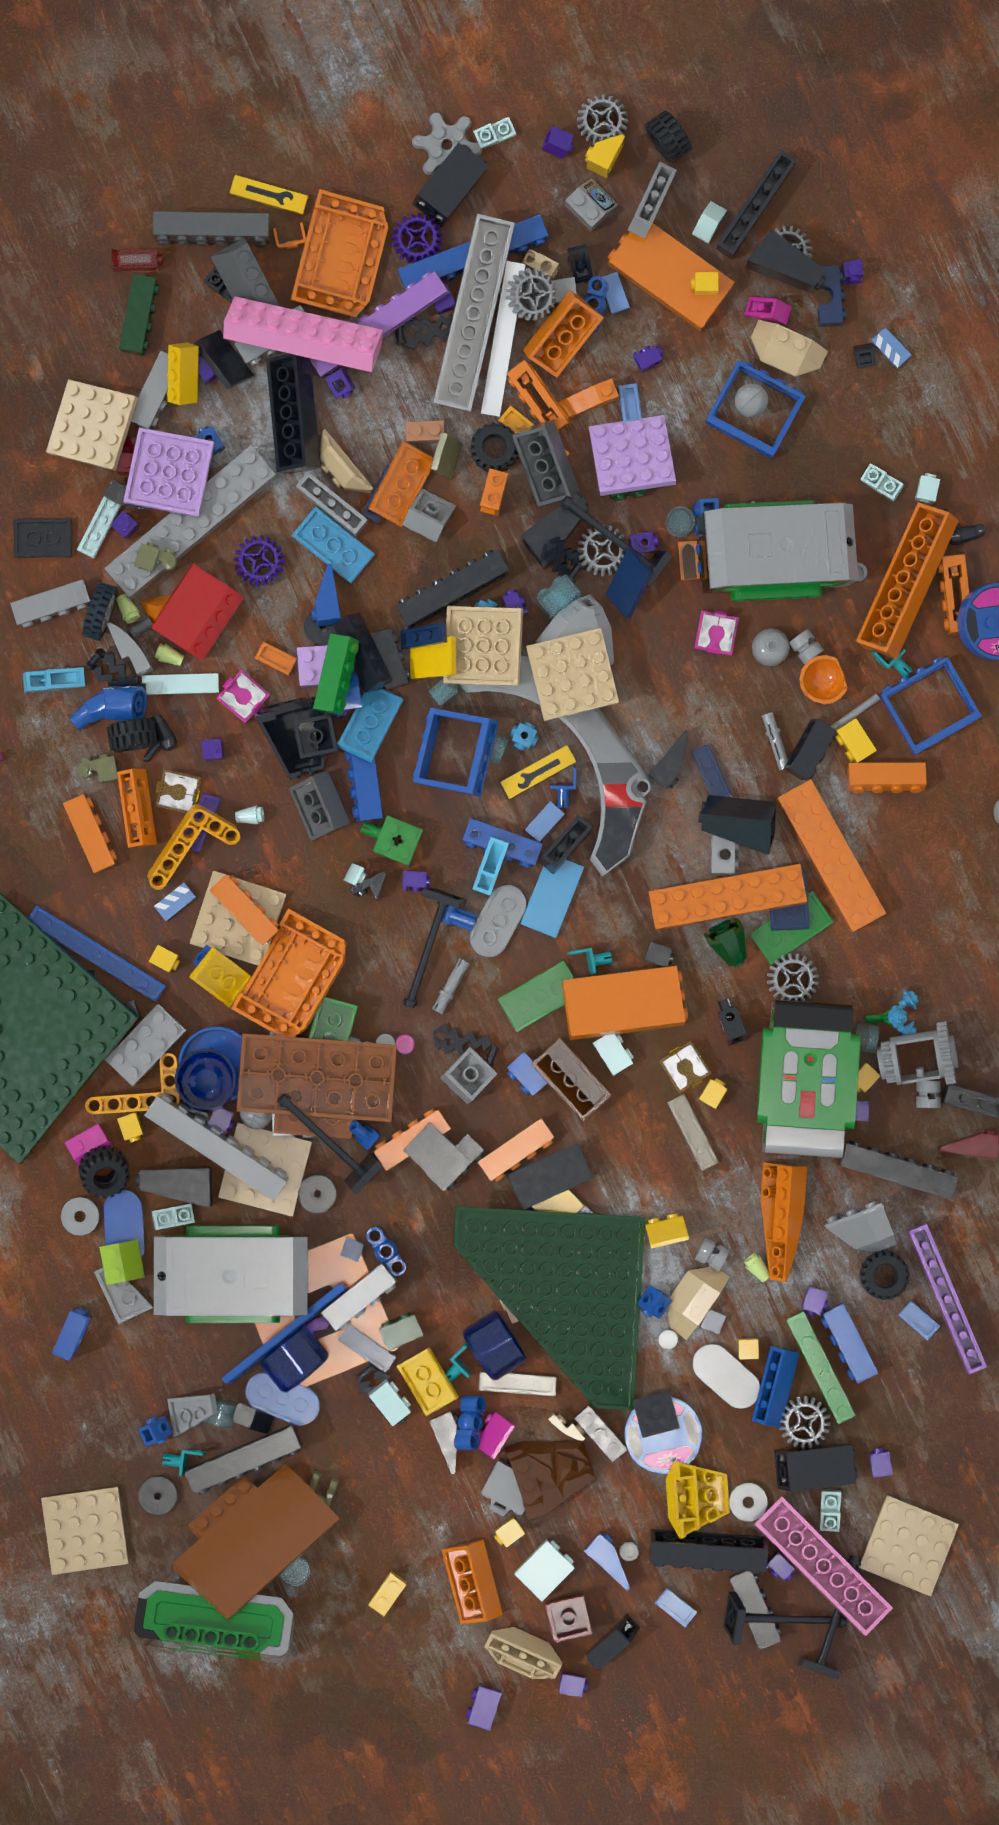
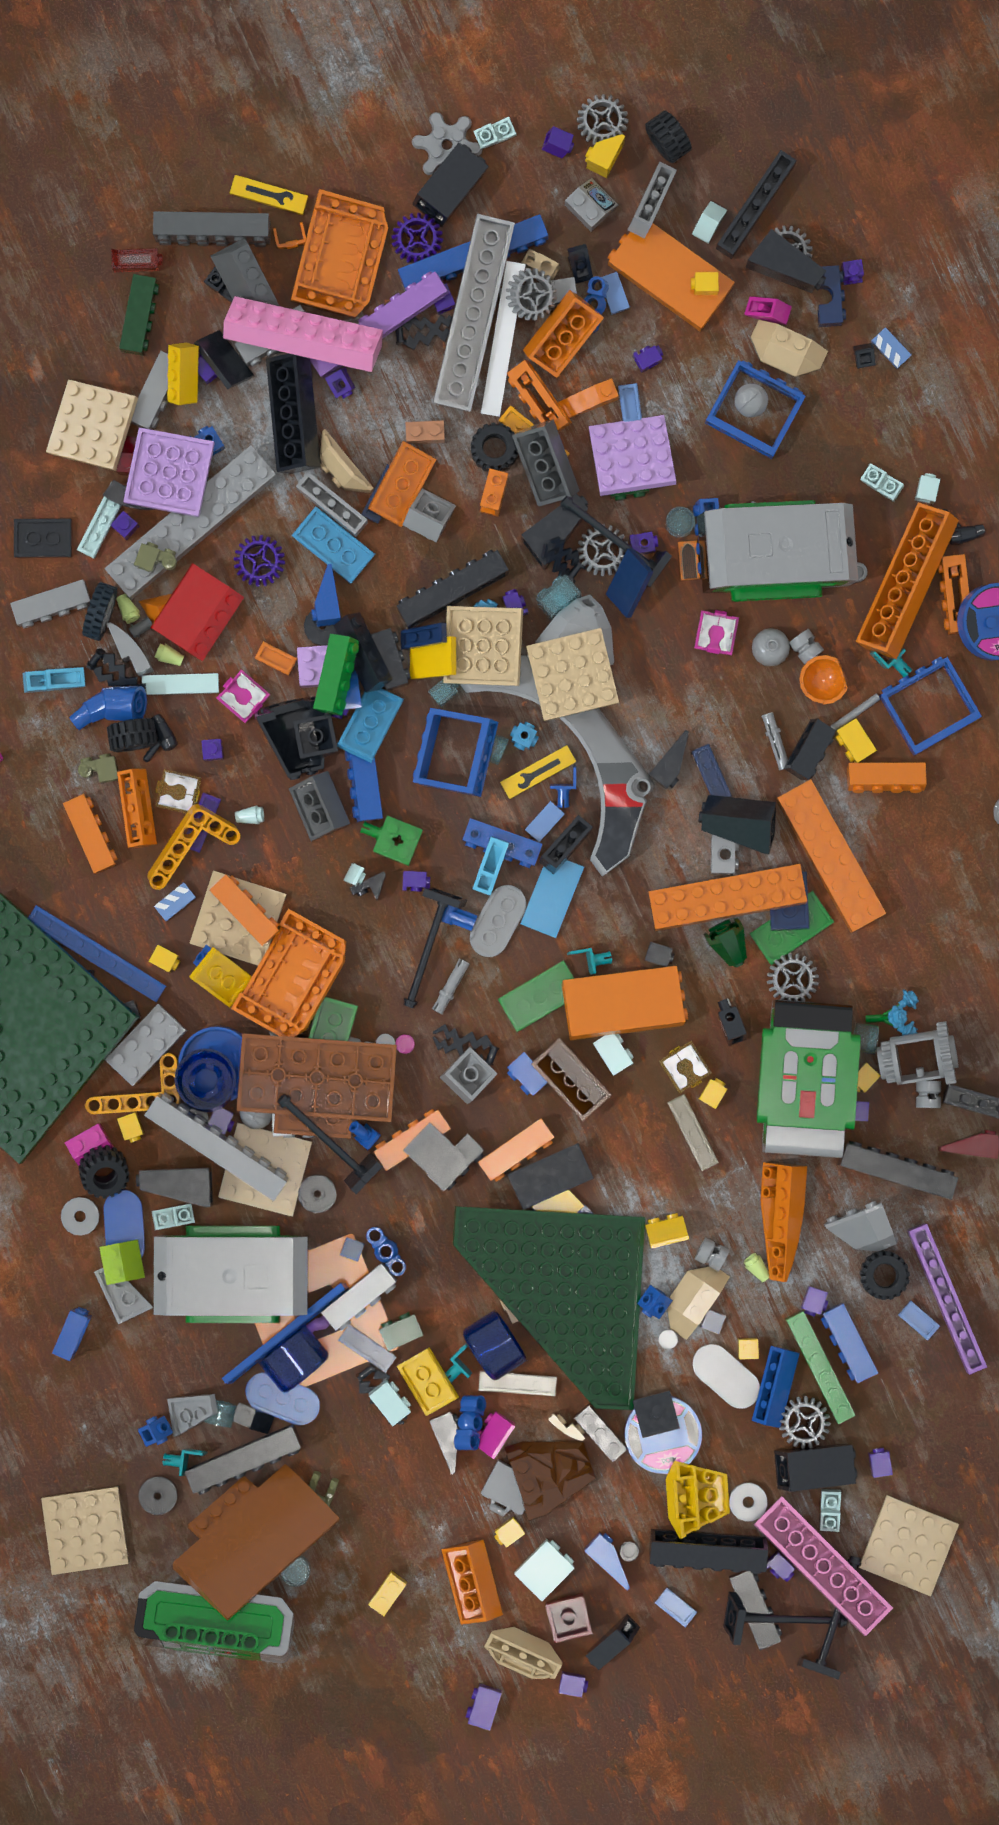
(446, 456): olive tile -> none

